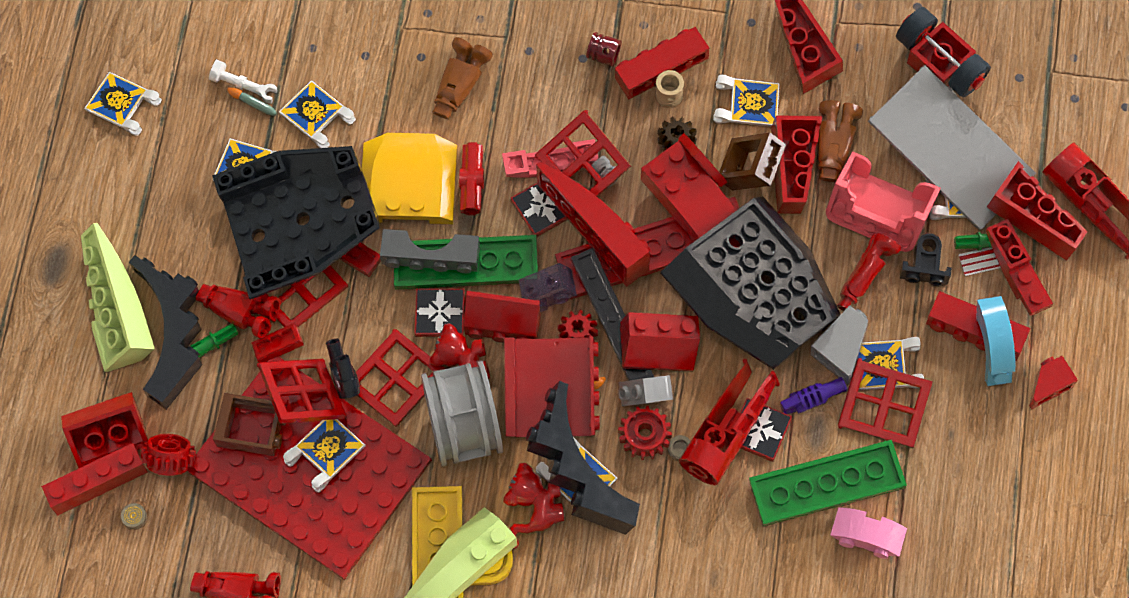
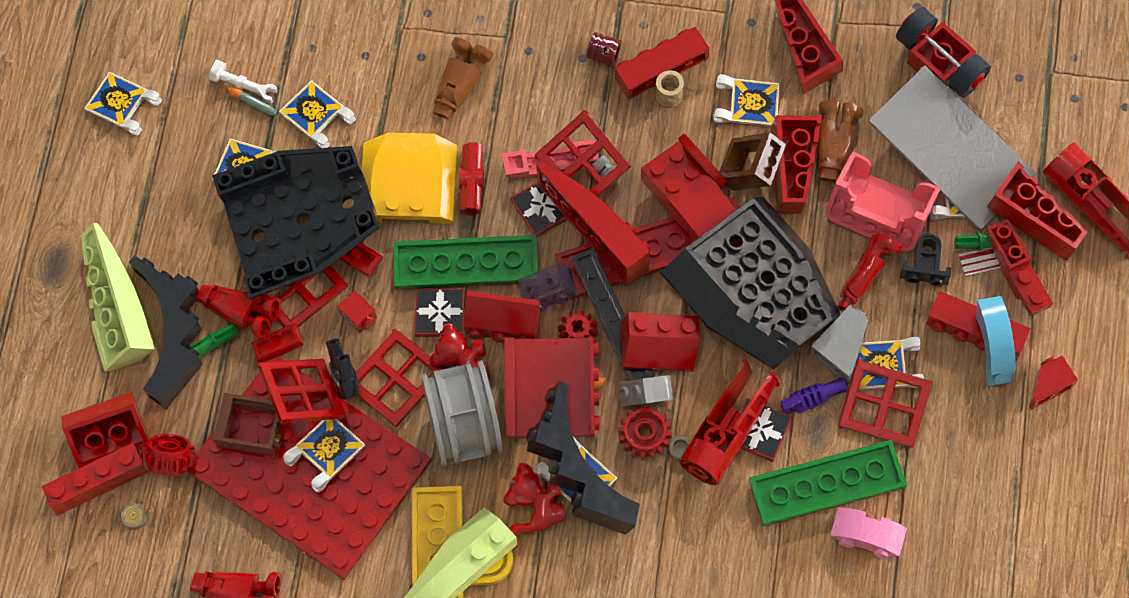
(357, 312): none -> red brick
(458, 254): dark grey arch -> none
(670, 130): dark brown gear -> none

